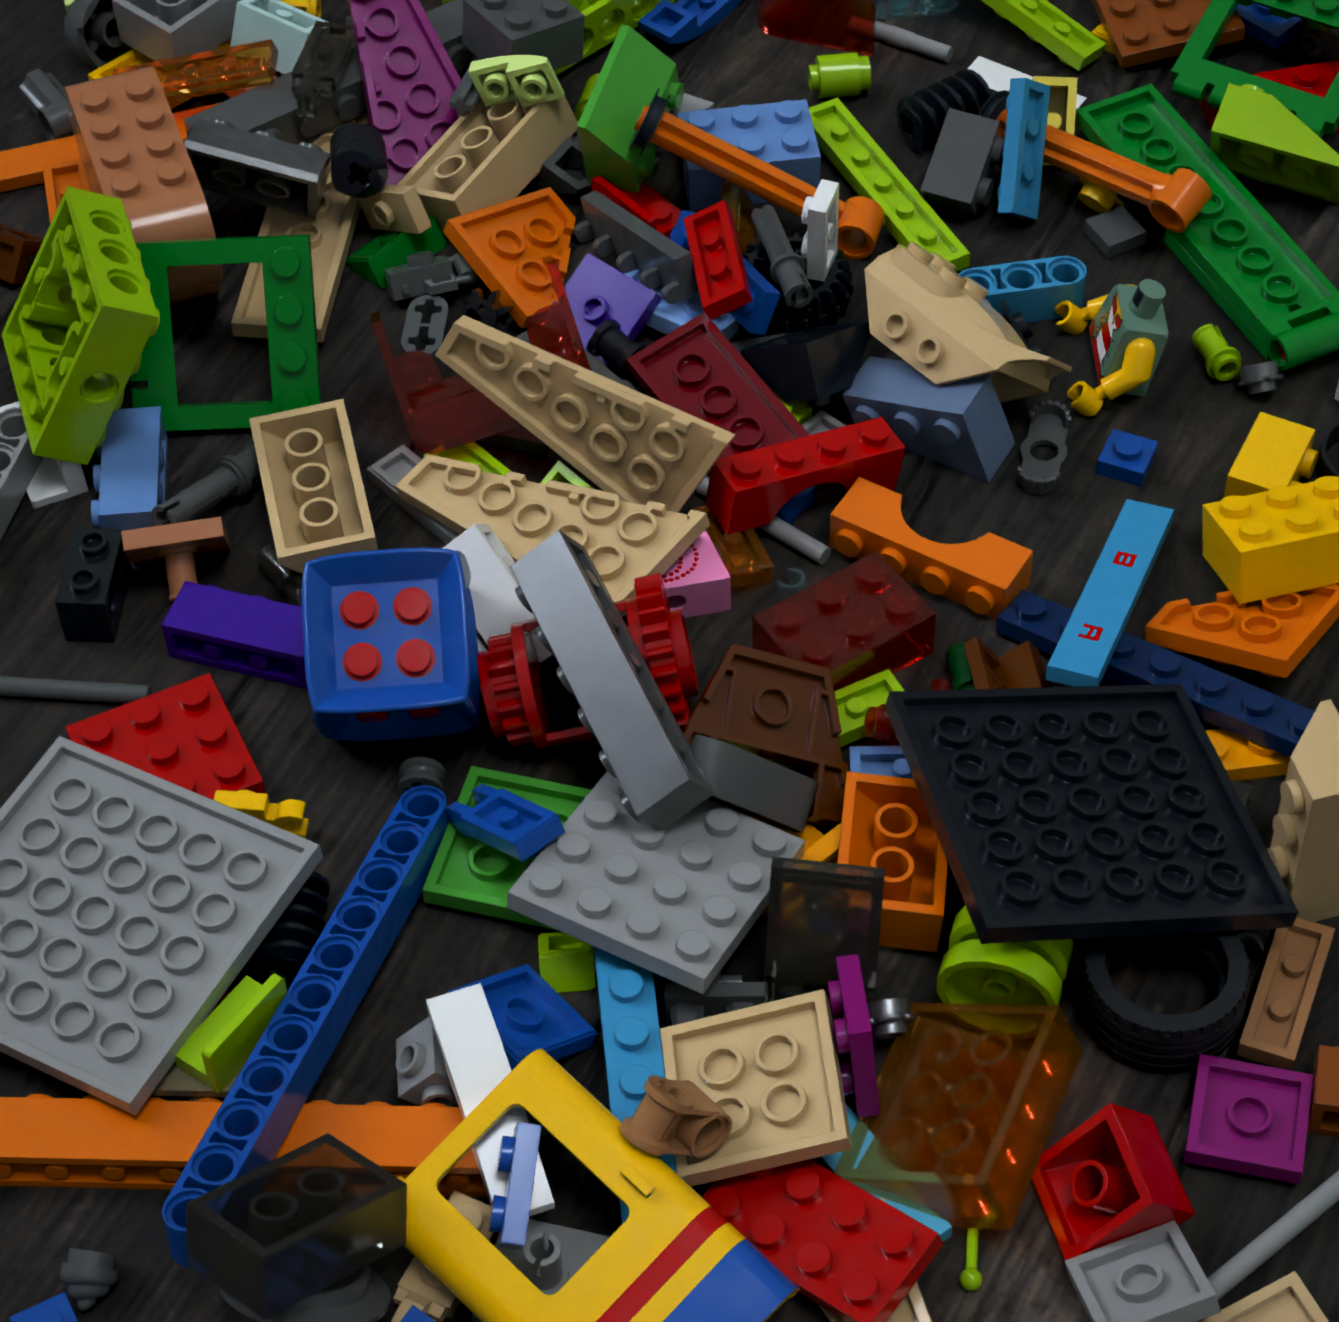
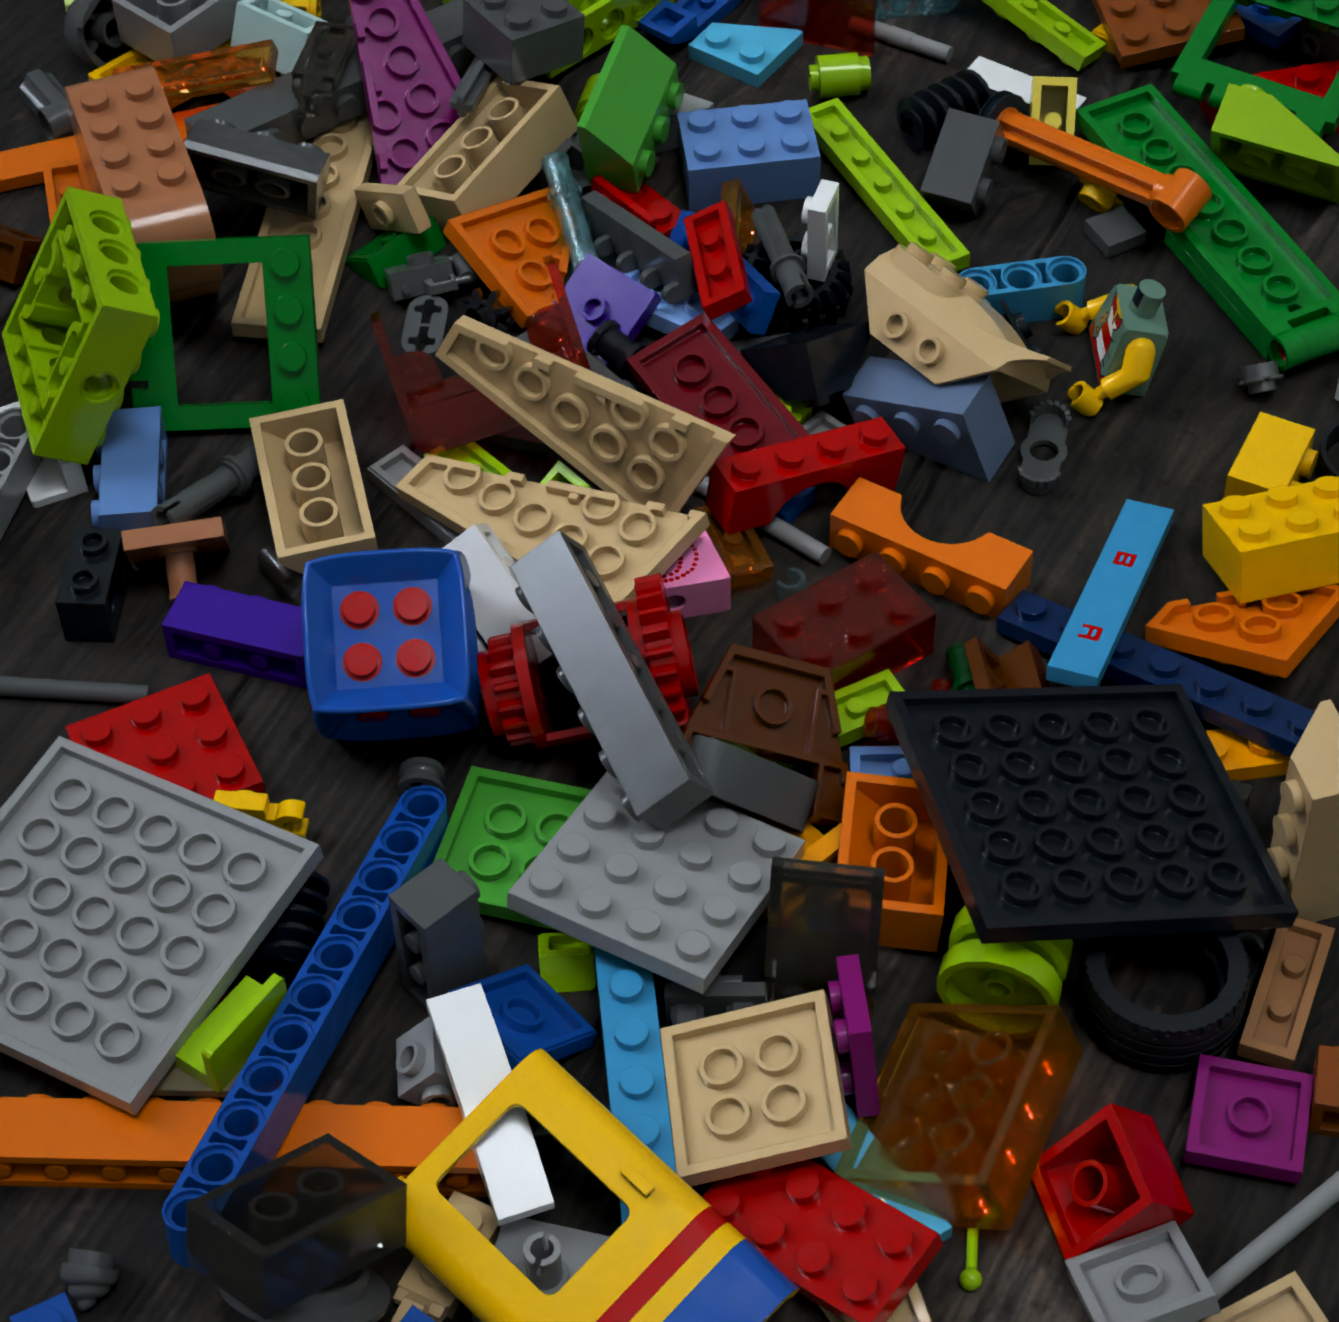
(358, 160): black piece -> none
(438, 932): none -> dark grey brick
(506, 822): blue hinge -> none
(515, 77): yellowish green slope -> none
(518, 1159): plate -> none
(561, 180): none -> clear light blue pin
(676, 1120): medium nougat piece -> none
(745, 50): none -> medium azure wing
(858, 217): orange piece -> none
(890, 1018): flat silver plate -> none
(1023, 149): dark azure plate -> none
(1127, 457): blue plate -> none
(1220, 358): lime pin -> none

